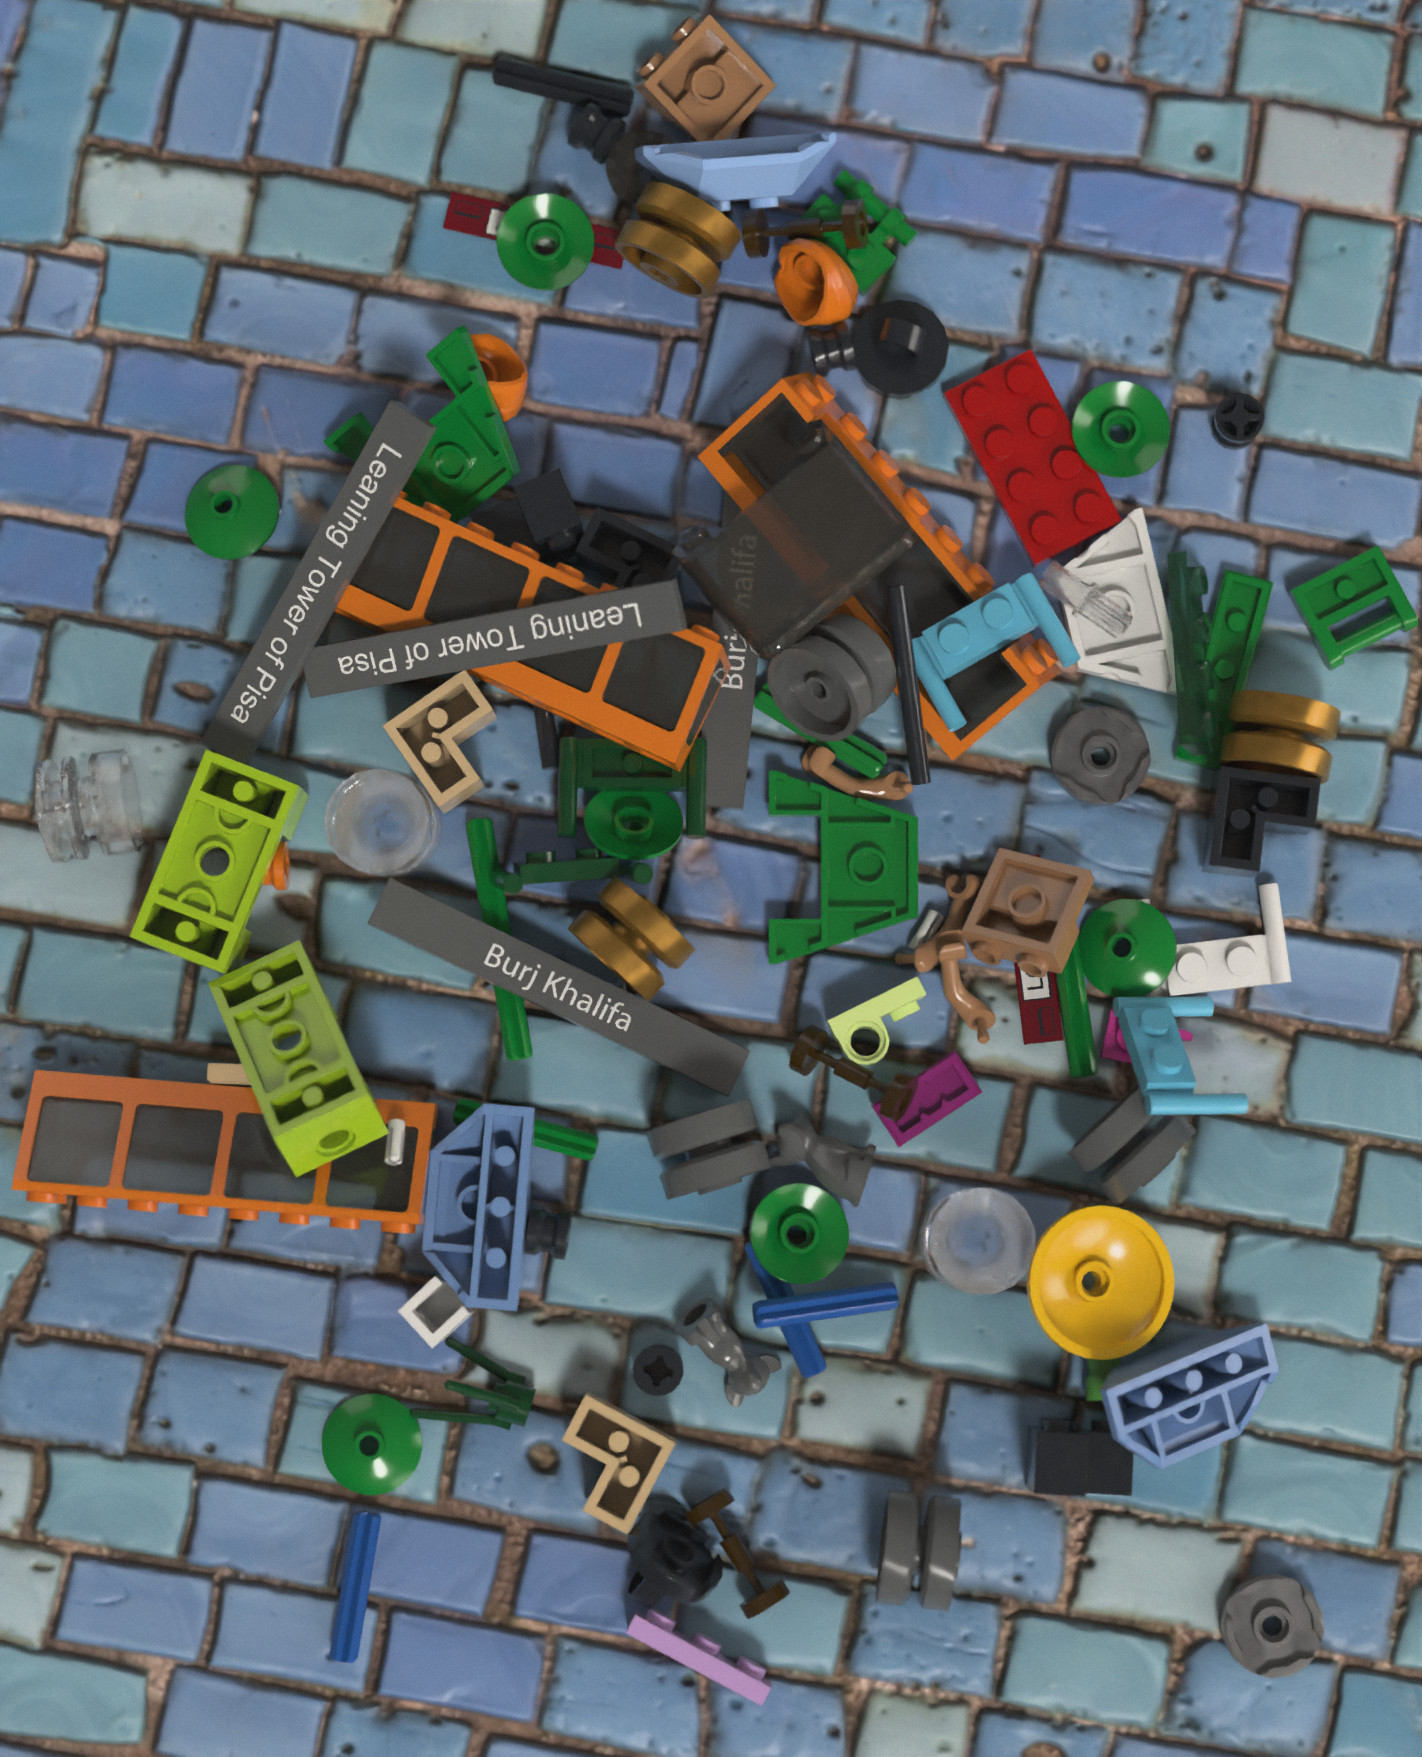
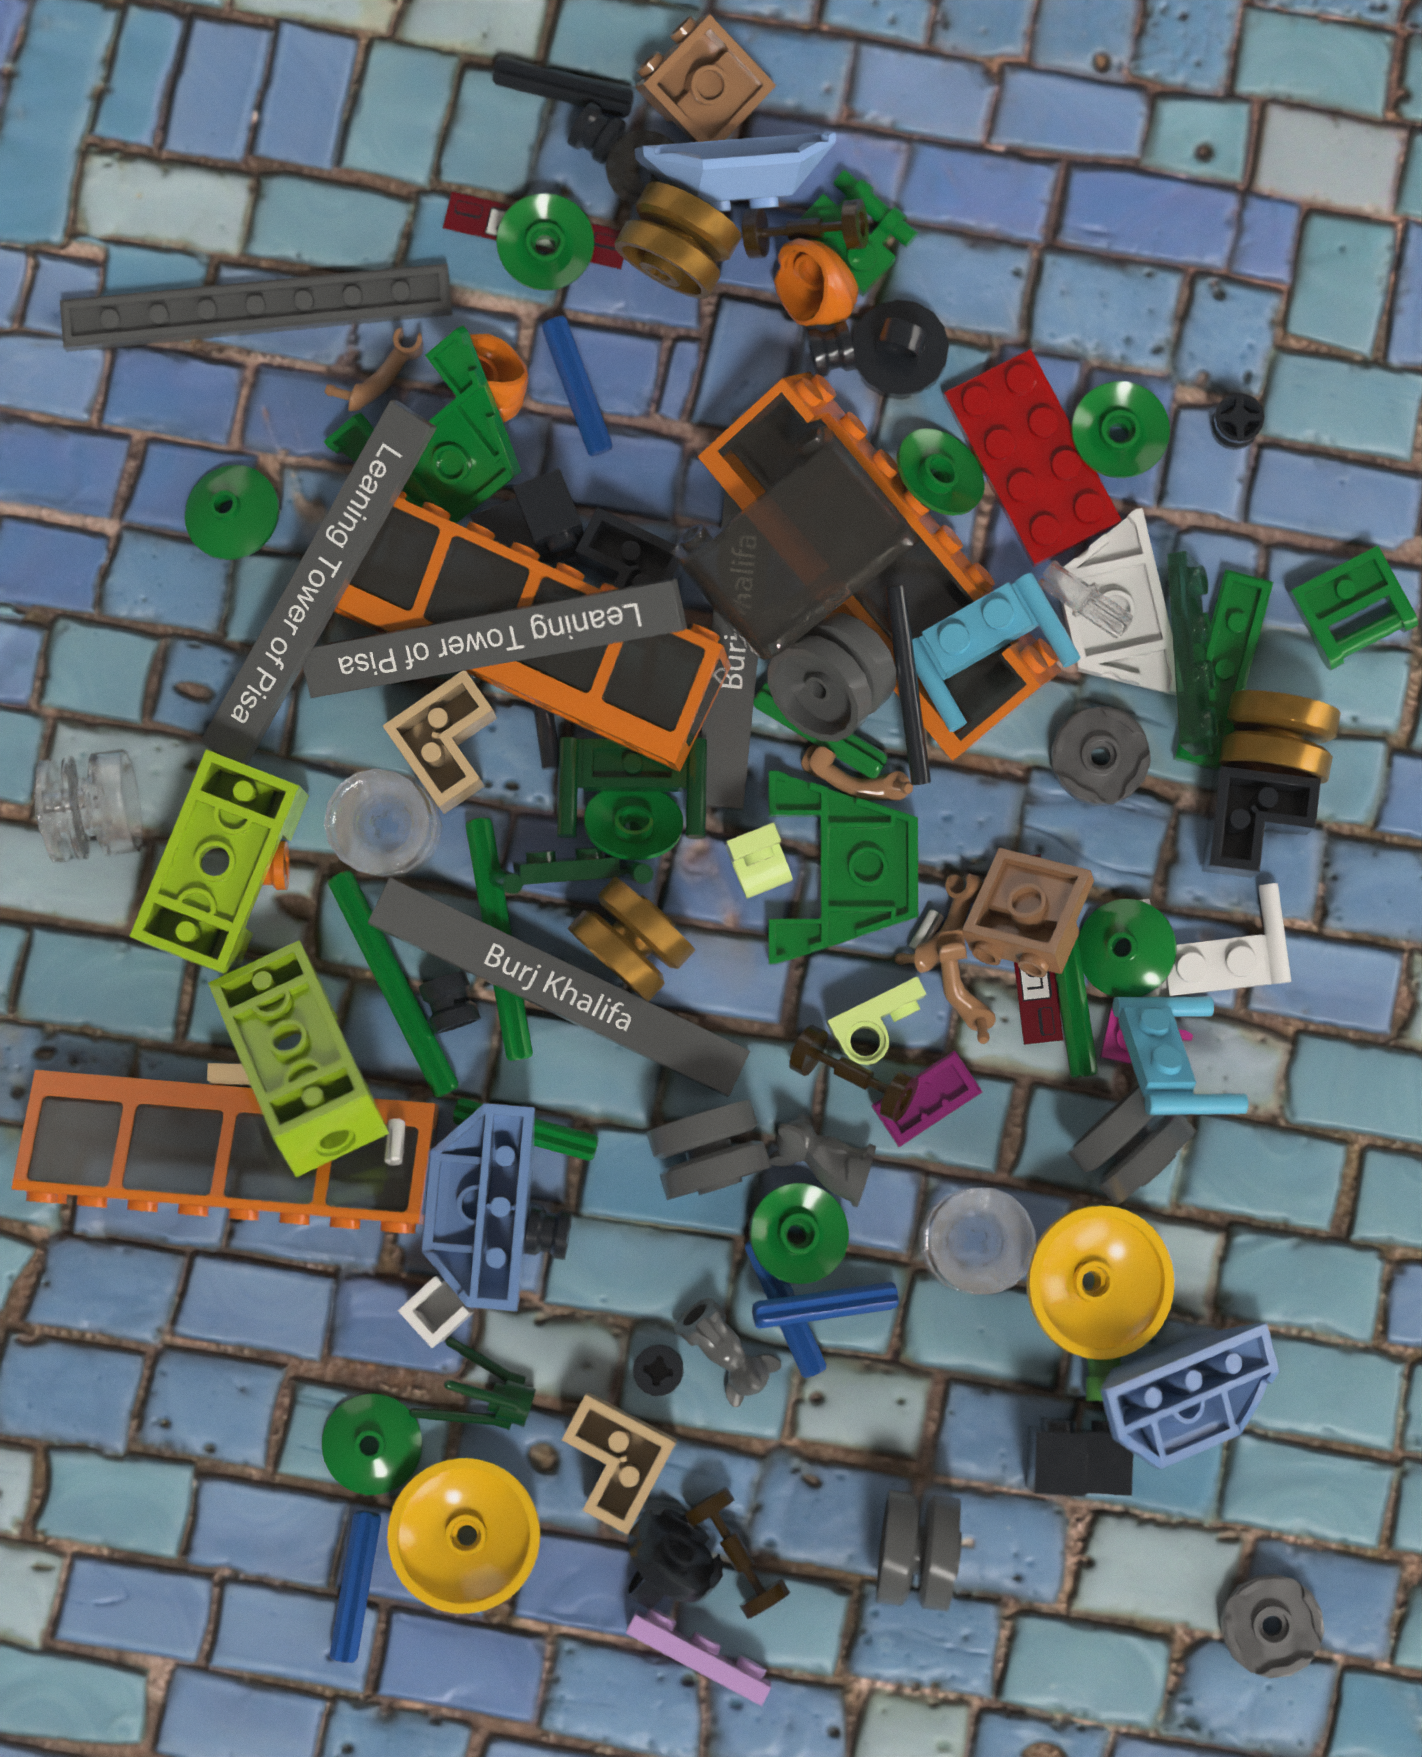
(256, 307): none -> dark grey tile
(379, 382): none -> medium nougat piece
(393, 985): none -> green axle
(427, 1542): none -> yellow dish
(449, 1002): none -> black wheel
(577, 386): none -> blue axle
(759, 860): none -> yellowish green plate
(940, 472): none -> green dish

